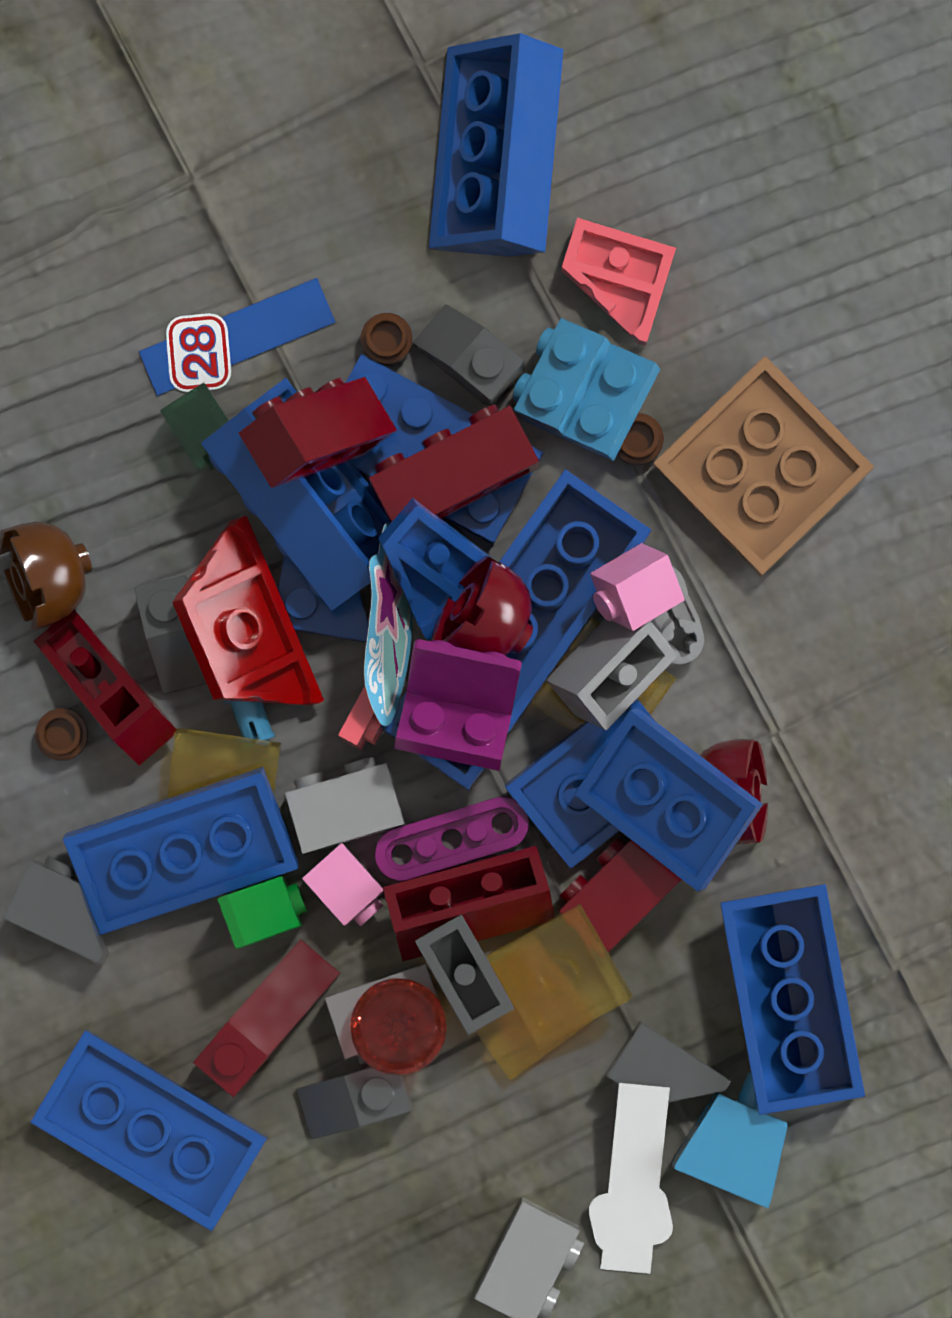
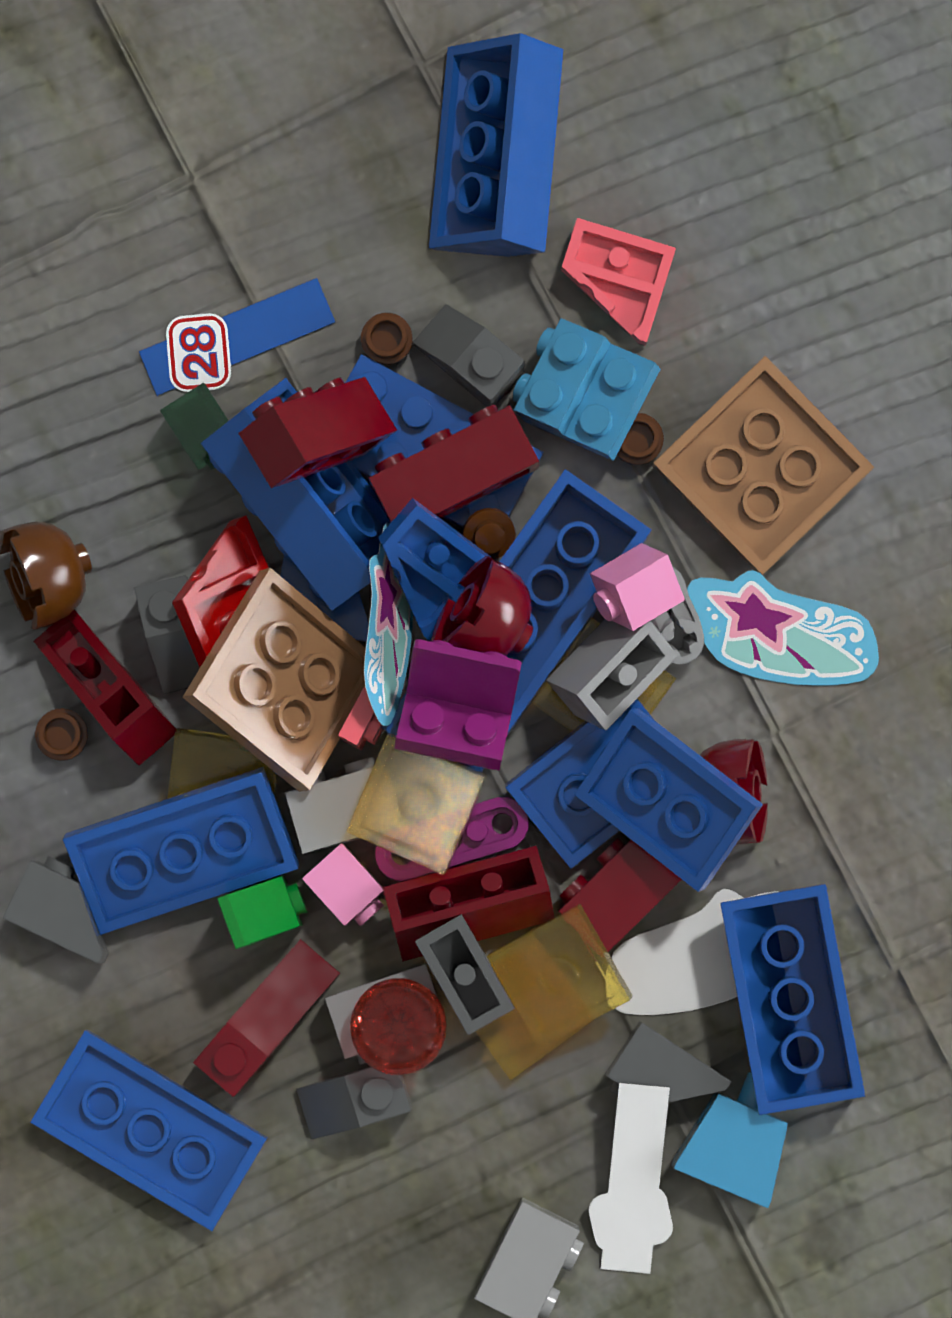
(281, 680): none -> medium nougat plate
(416, 805): none -> clear yellow tile
(490, 531): none -> reddish brown plate
(679, 963): none -> white sticker
(782, 634): none -> sticker

